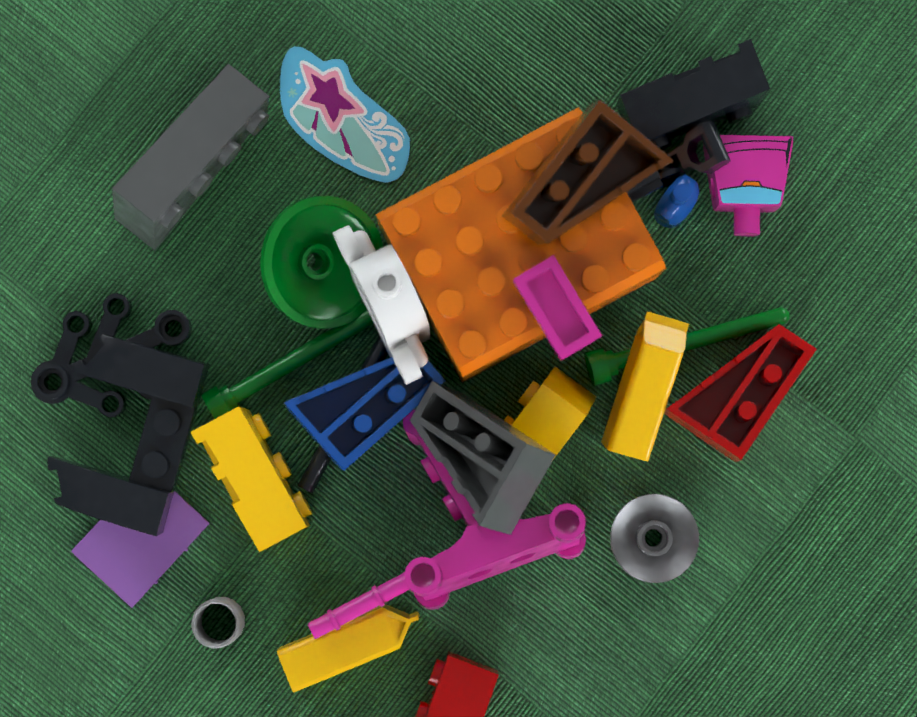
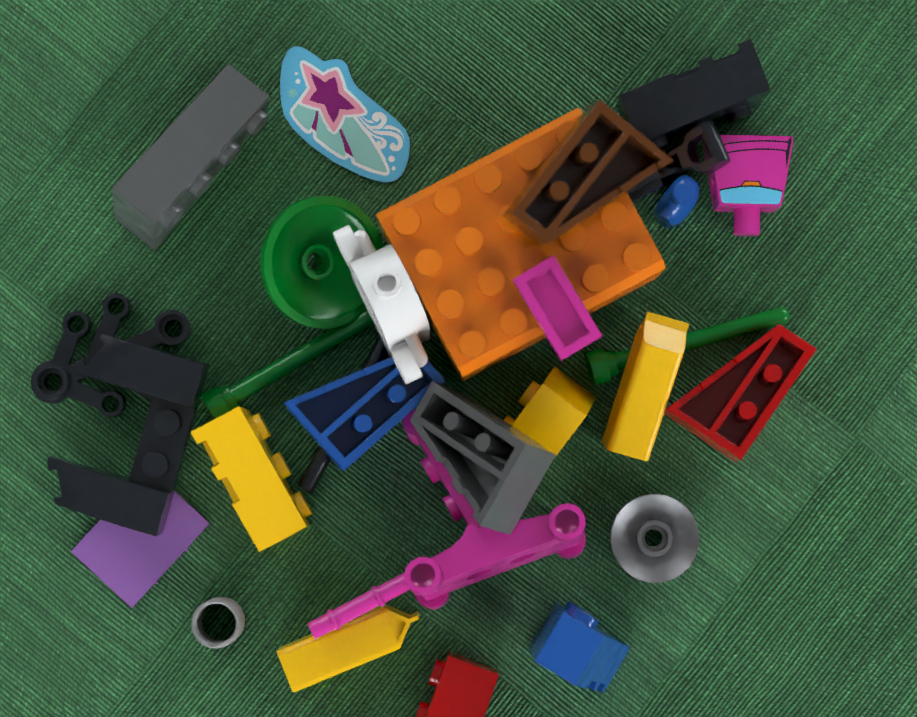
(576, 648): none -> blue wedge

